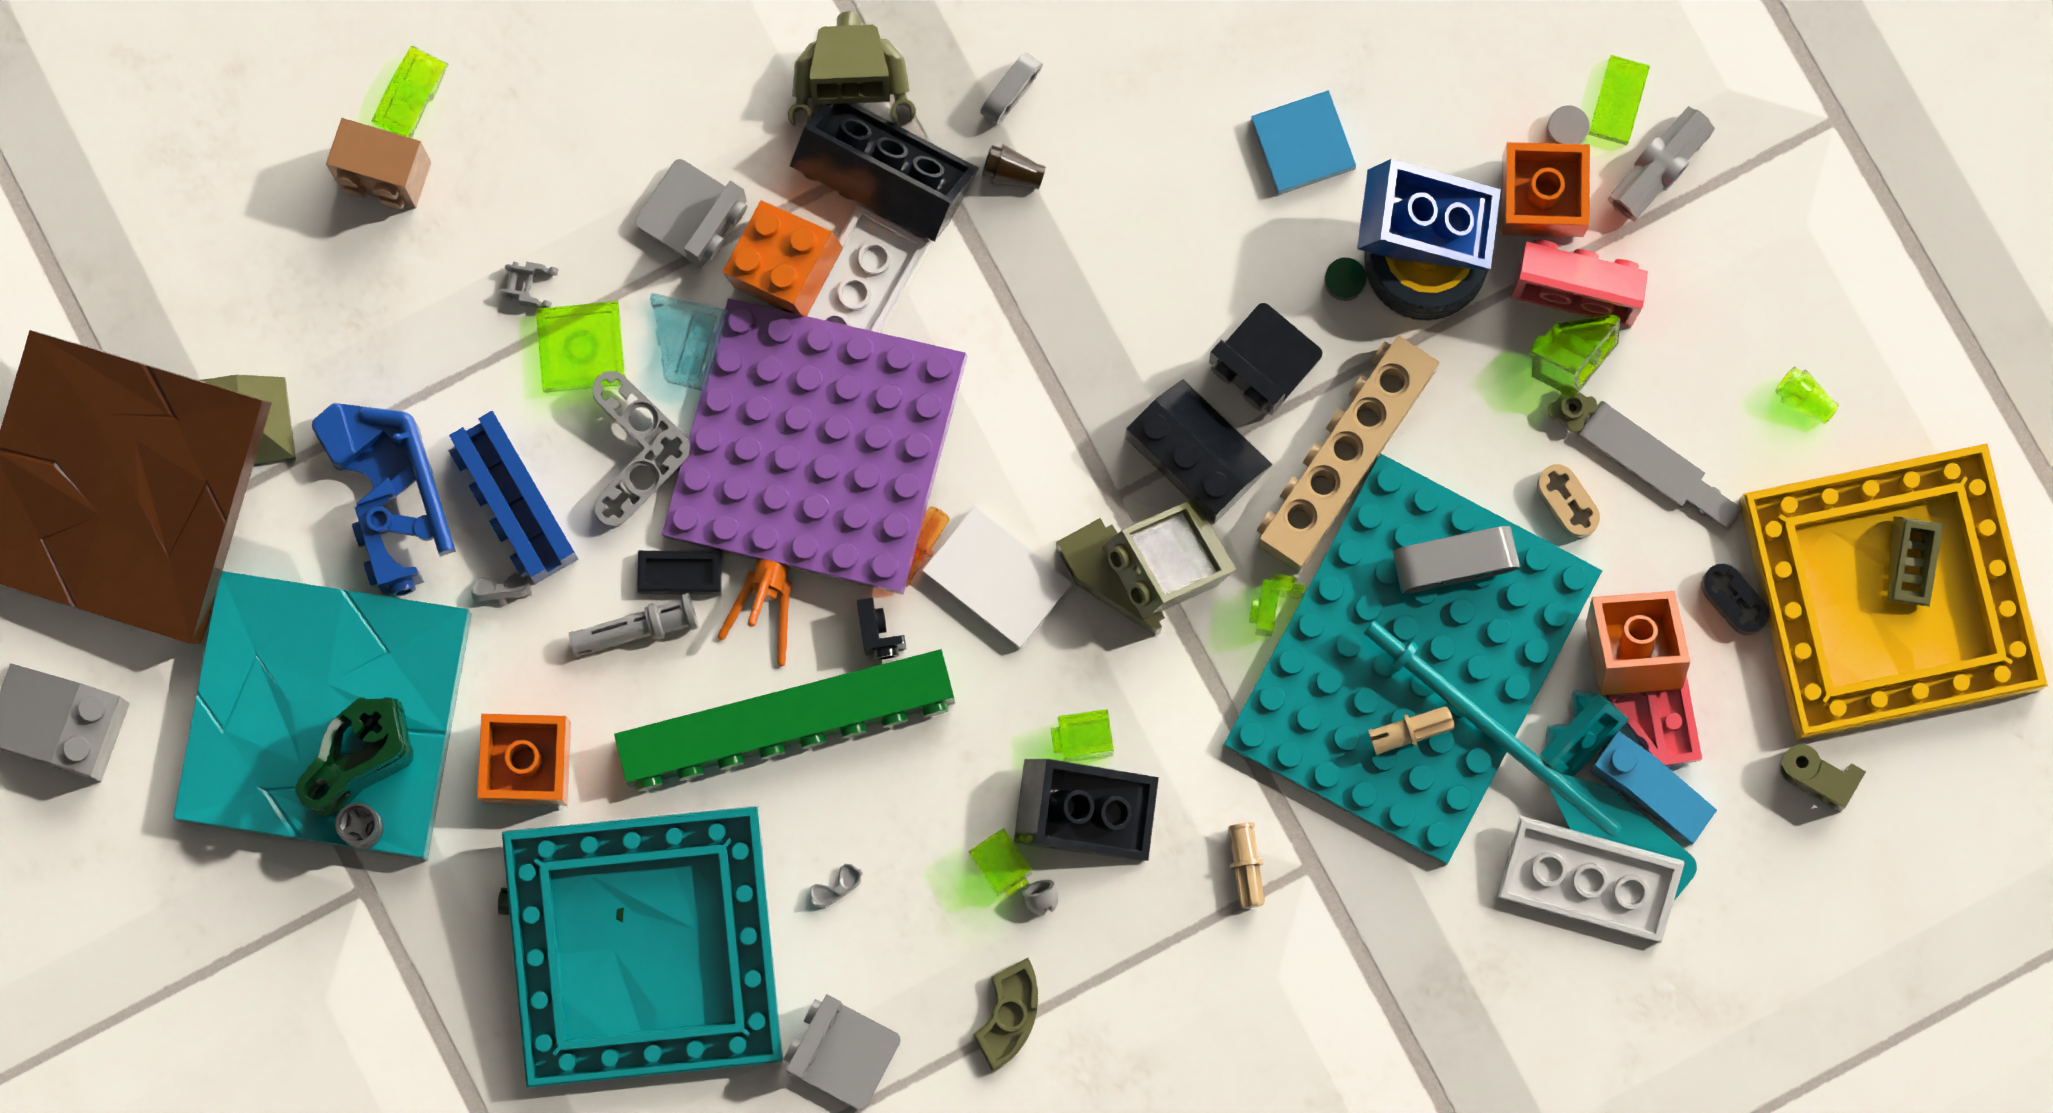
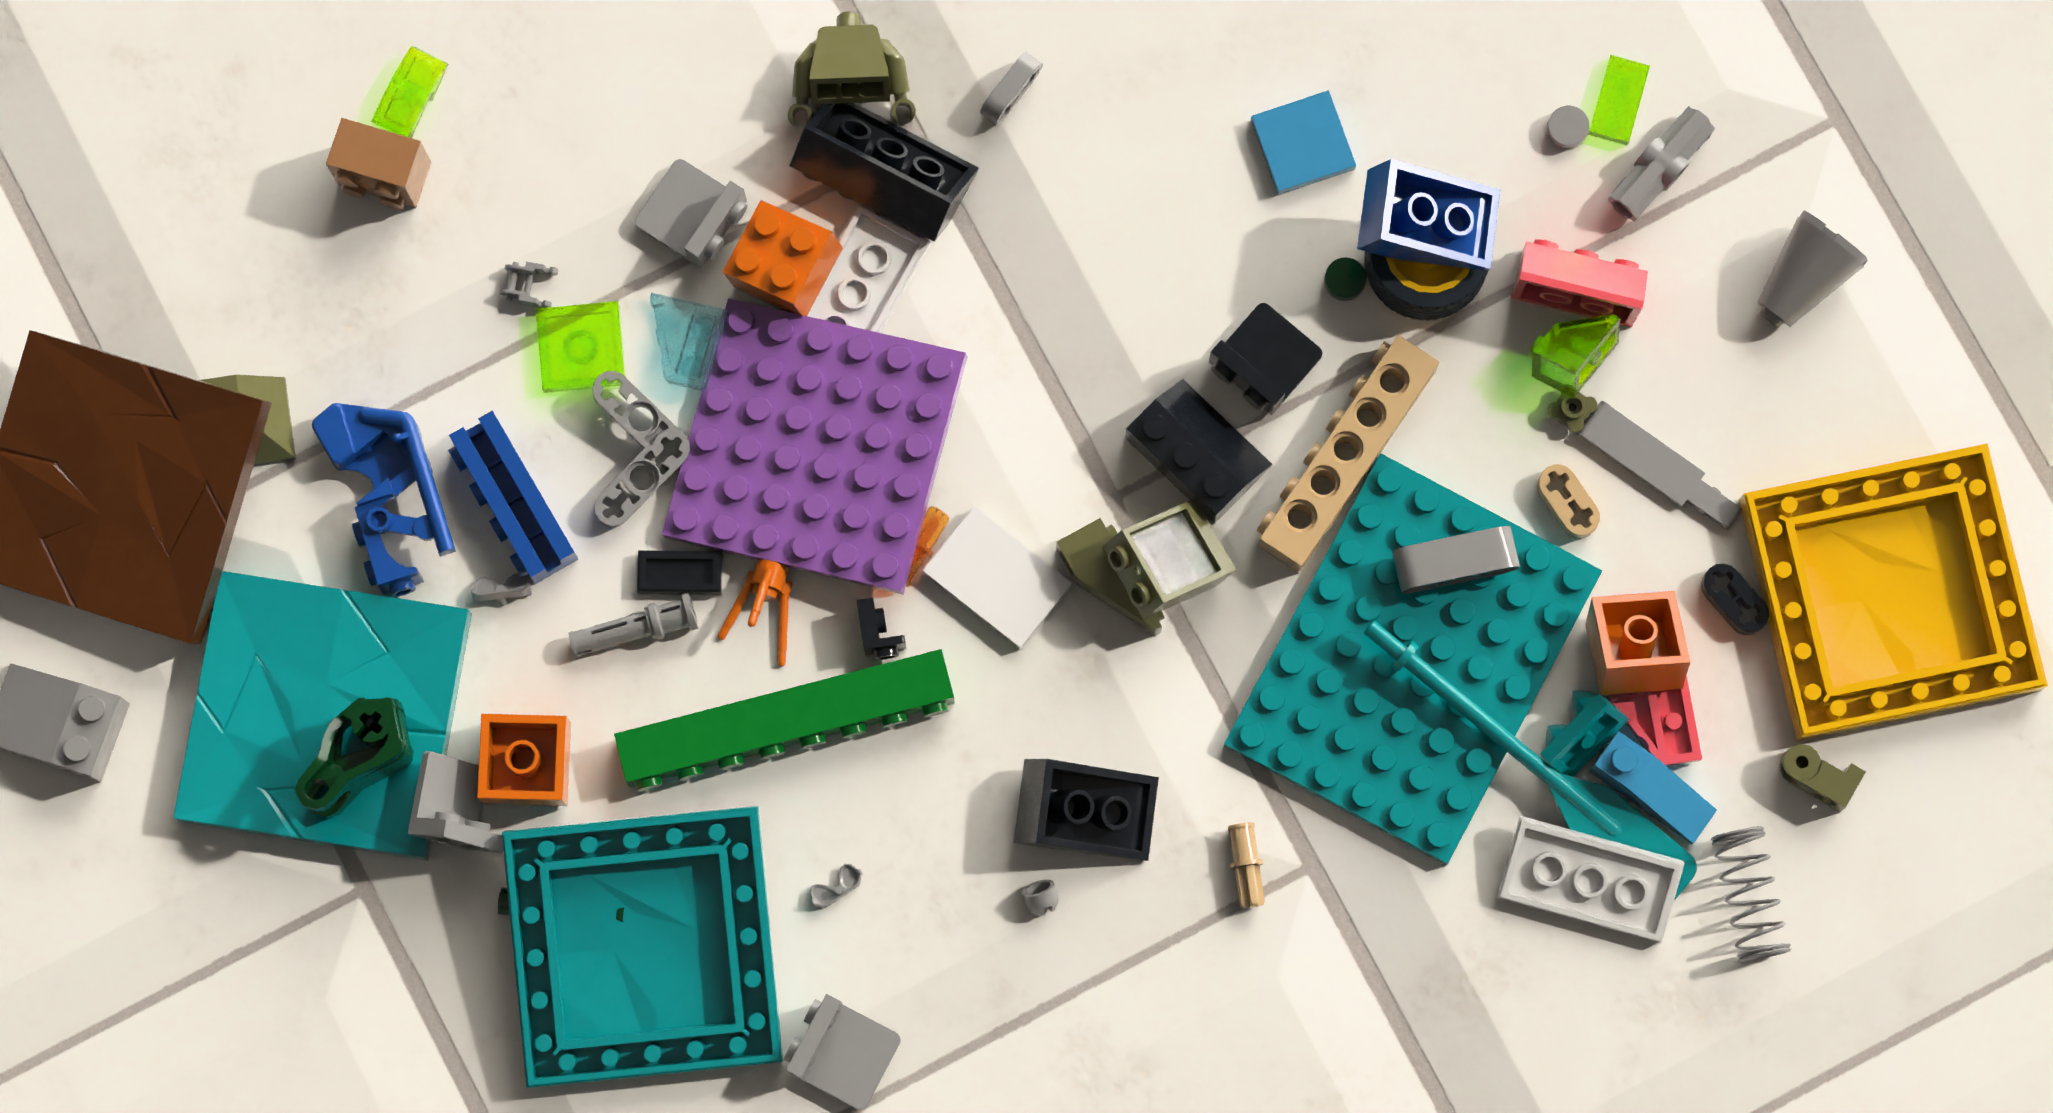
(353, 822): flat silver wheel -> none
(448, 805): none -> light grey bracket
(1001, 864): clear neon green brick -> none
(1012, 168): dark brown cone -> none
(1012, 1015): olive tile -> none
(1083, 736): clear neon green brick -> none
(1264, 609): clear neon green bracket -> none
(1411, 730): tan axle -> none
(1545, 189): orange brick -> none
(1738, 838): none -> light grey piece
(1806, 395): clear neon green cone -> none
(1807, 270): none -> light grey cone
(1929, 548): olive slope -> none

